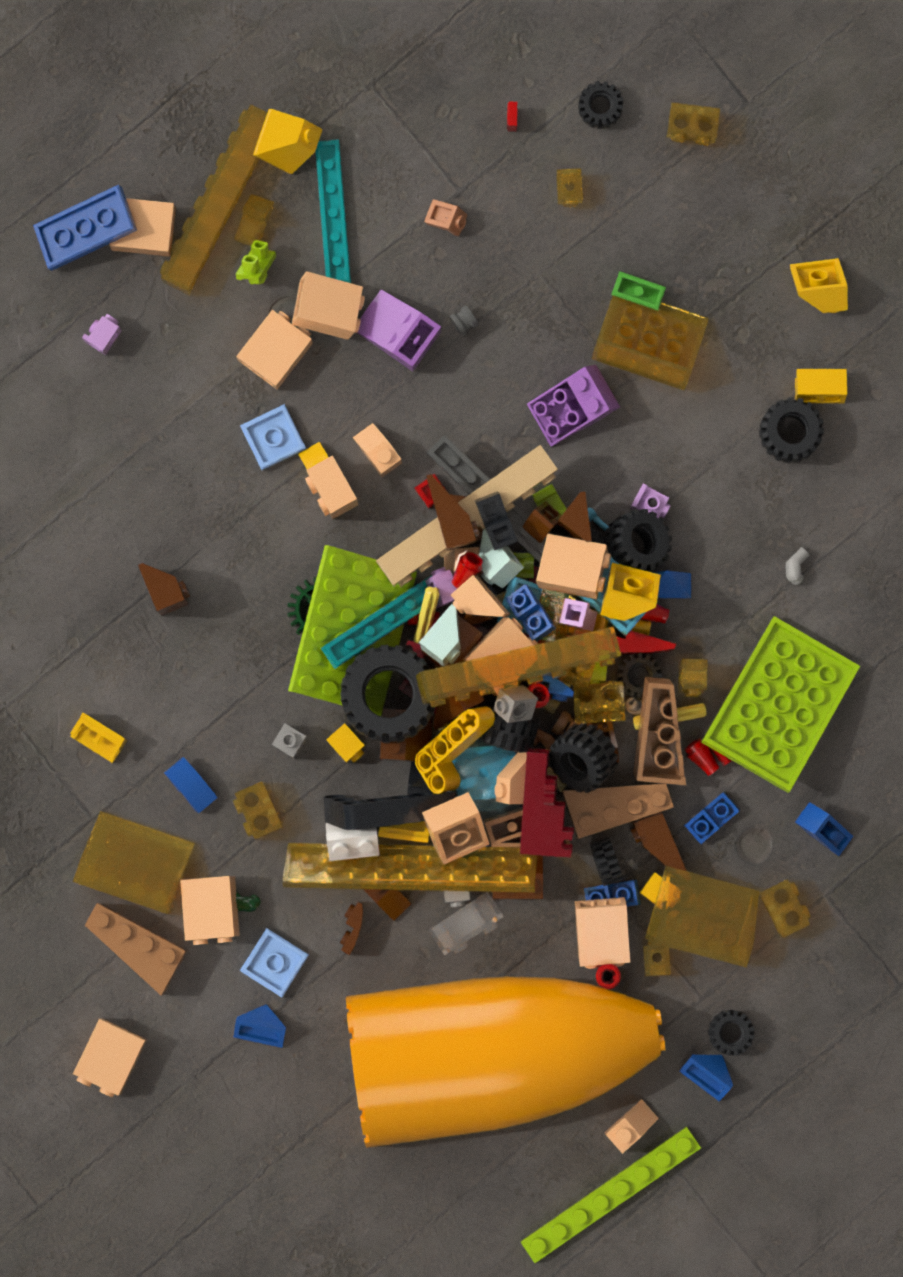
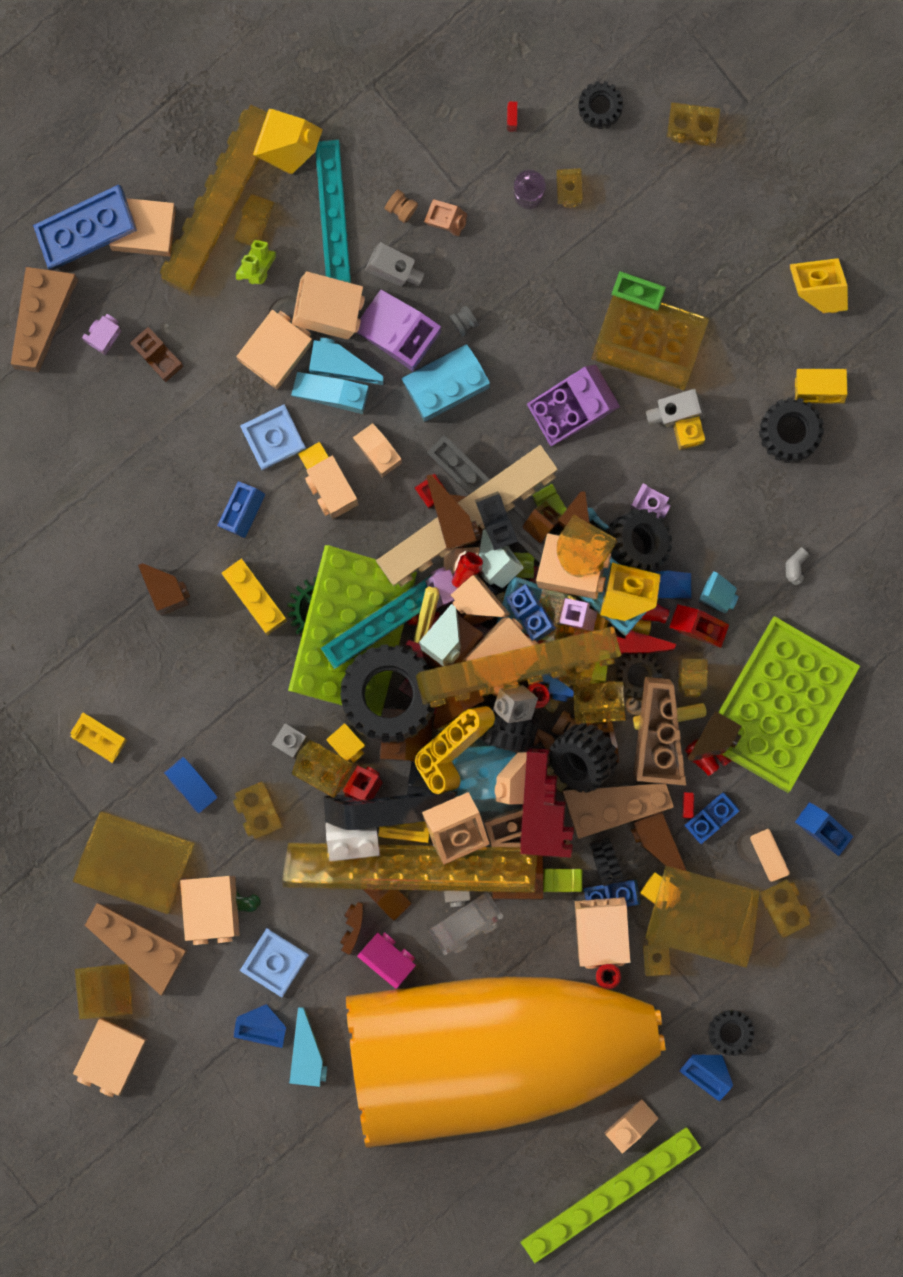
(40, 311): none -> medium nougat wedge
(103, 991): none -> clear yellow slope
(156, 354): none -> reddish brown slope
(241, 509): none -> blue slope
(254, 597): none -> yellow arch
(307, 1059): none -> medium azure slope
(322, 768): none -> clear yellow brick
(331, 392): none -> medium azure slope
(336, 362): none -> medium azure slope
(361, 778): none -> red brick
(383, 264): none -> light grey torso
(387, 960): none -> dark pink slope
(401, 206): none -> medium nougat wheel
(446, 382): none -> medium azure slope
(529, 189): none -> clear purple wheel
(562, 880): none -> lime piece
(583, 548): none -> clear yellow slope
(687, 405): none -> light grey torso
(687, 805): none -> red tile
(689, 433): none -> yellow brick
(699, 625): none -> red slope
(716, 737): none -> dark brown slope
(718, 593): none -> medium azure slope
(769, 855): none -> light nougat slope

